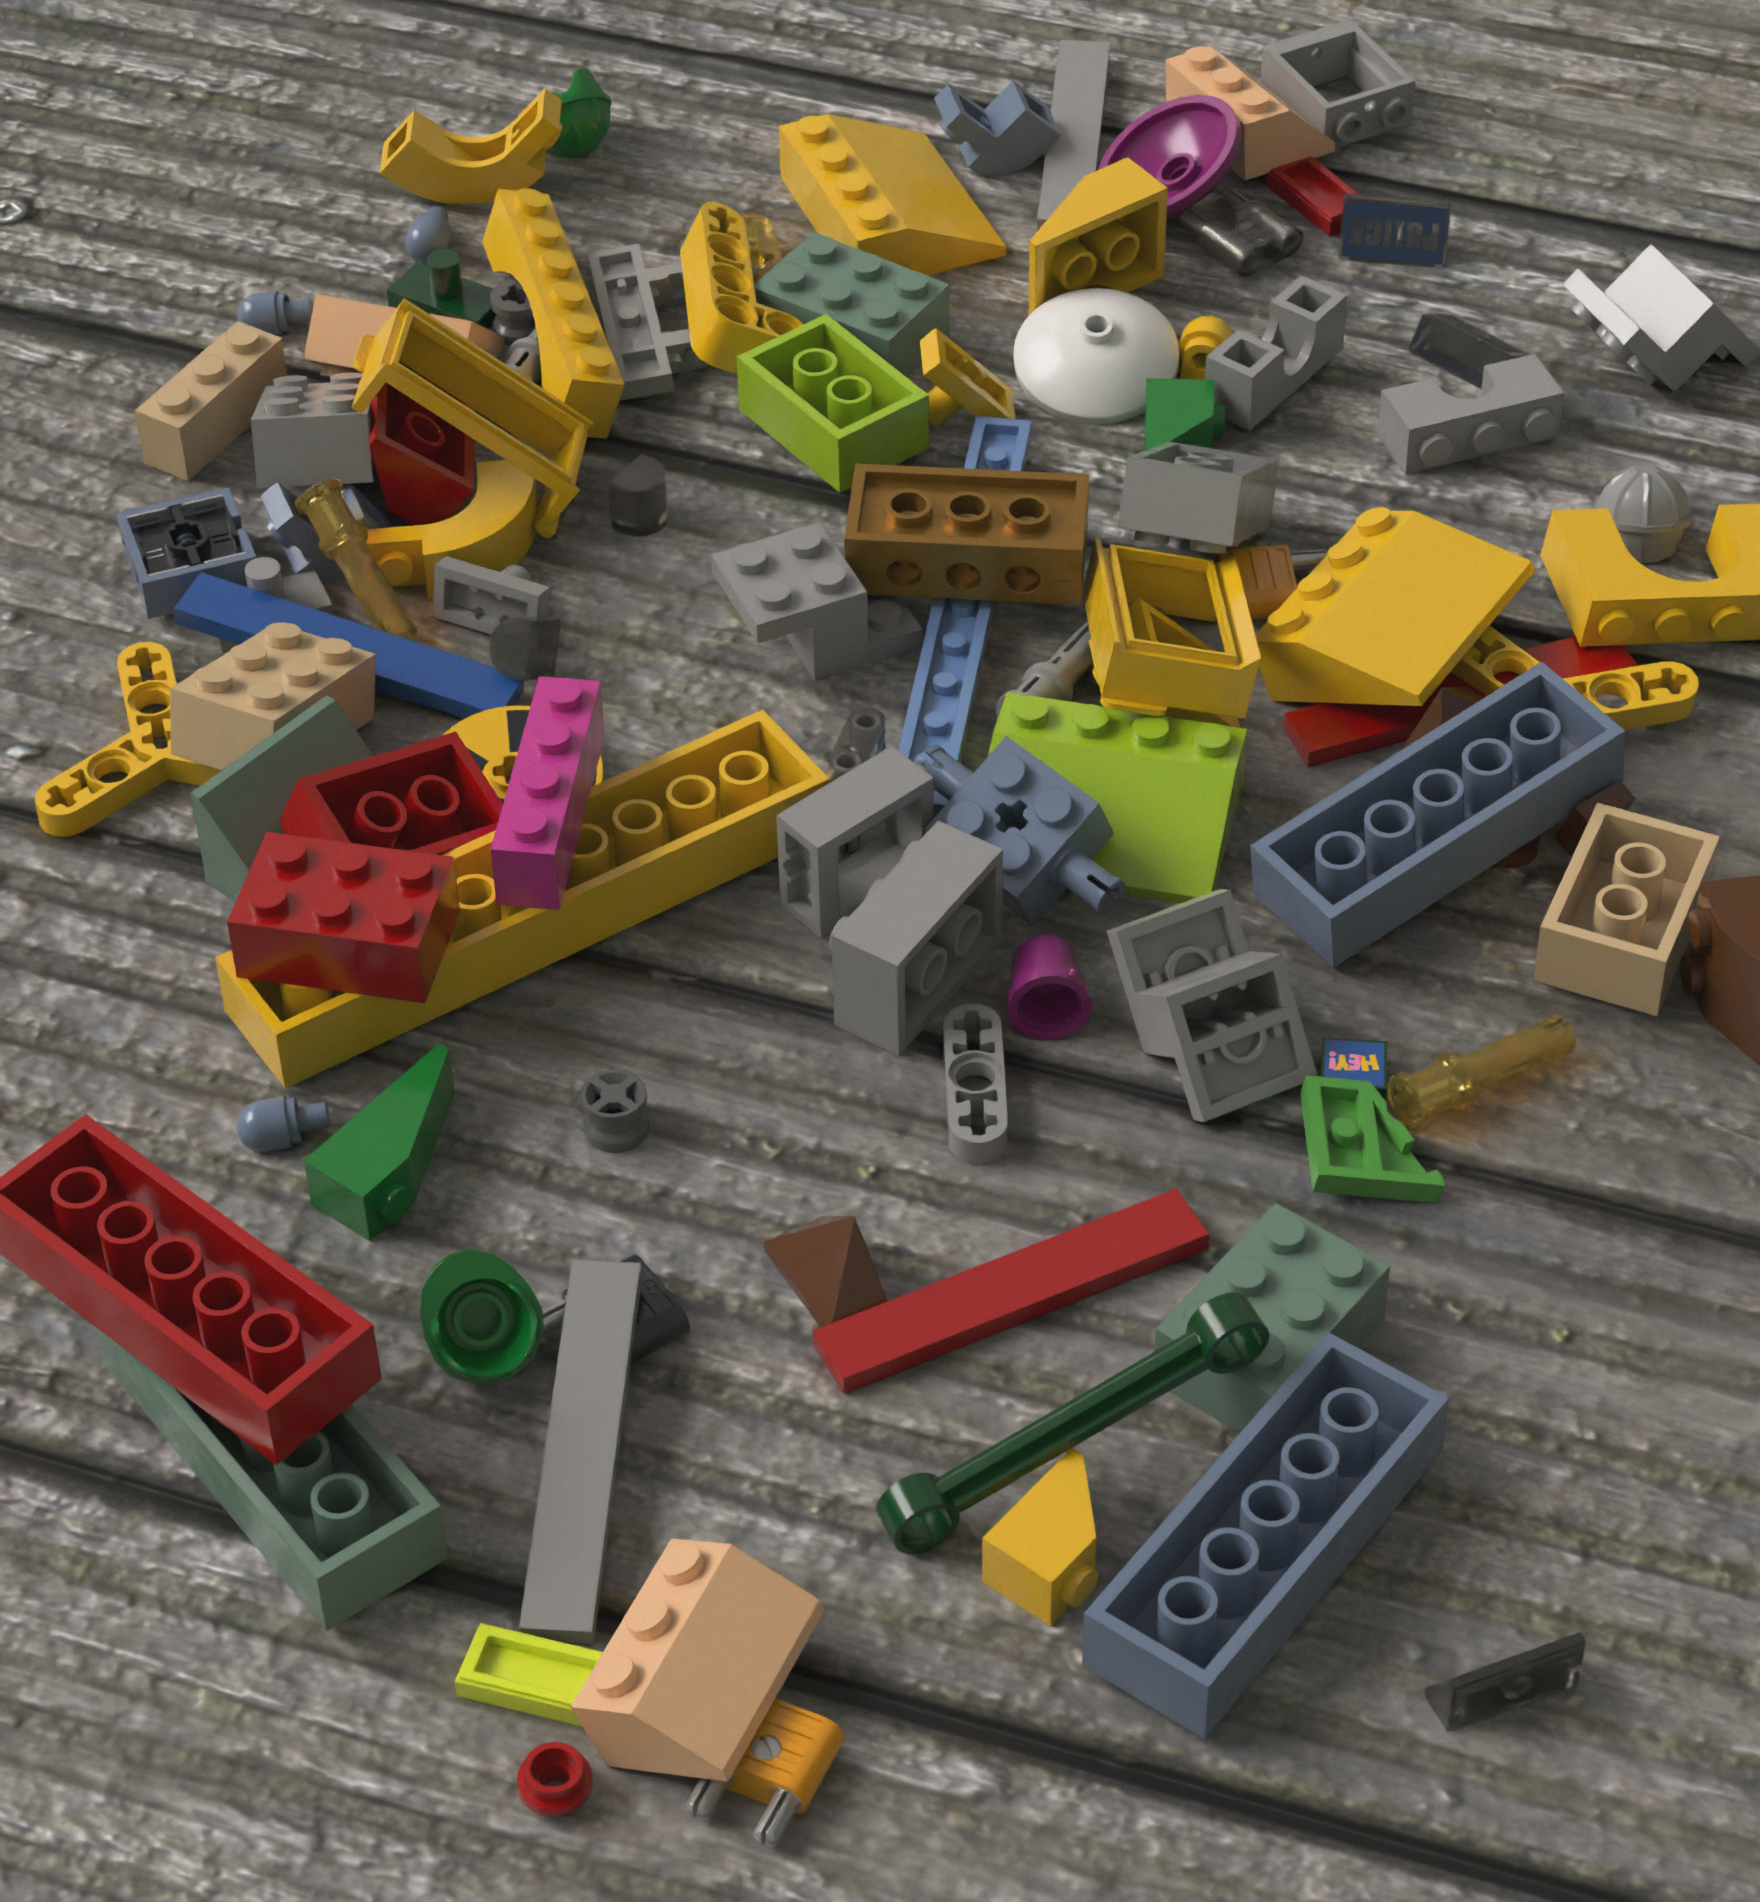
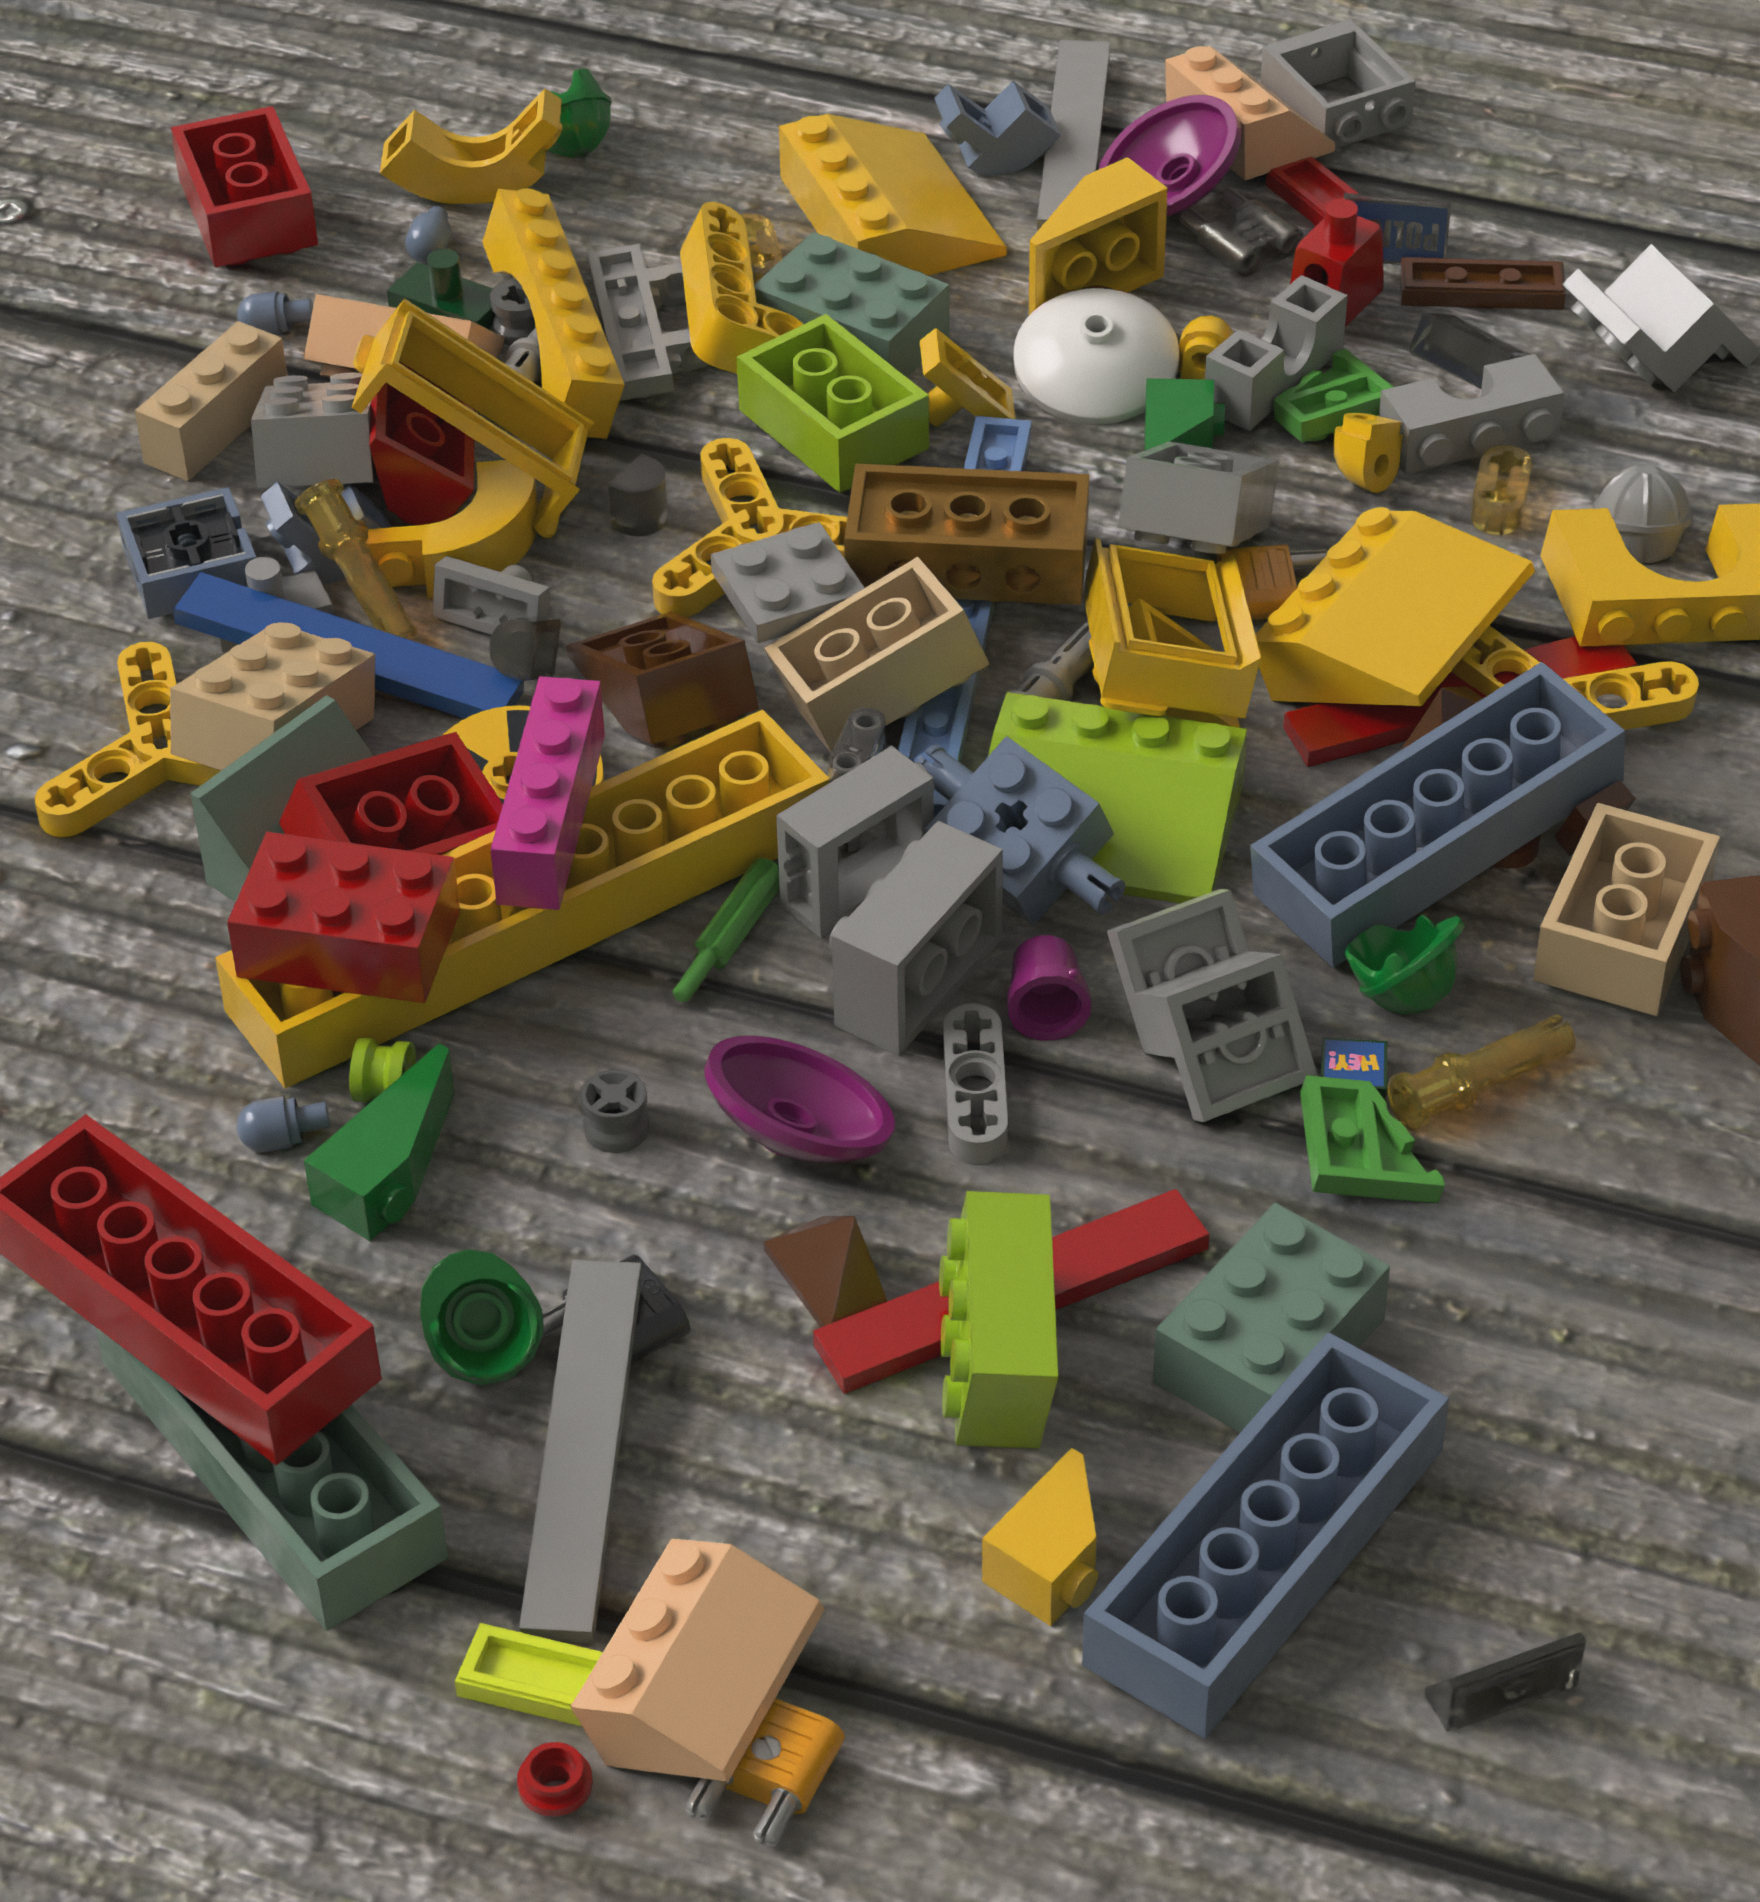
(244, 186): none -> red brick
(377, 1067): none -> lime wheel
(668, 677): none -> reddish brown slope
(686, 581): none -> yellow piece
(730, 924): none -> bright green axle
(798, 1100): none -> magenta dish
(878, 651): none -> tan brick
(926, 1508): dark green piece -> none
(999, 1320): none -> lime brick
(1320, 401): none -> bright green wing
(1343, 255): none -> red torso
(1368, 450): none -> yellow piece
(1406, 968): none -> green piece
(1482, 283): none -> reddish brown tile
(1493, 488): none -> clear yellow beam

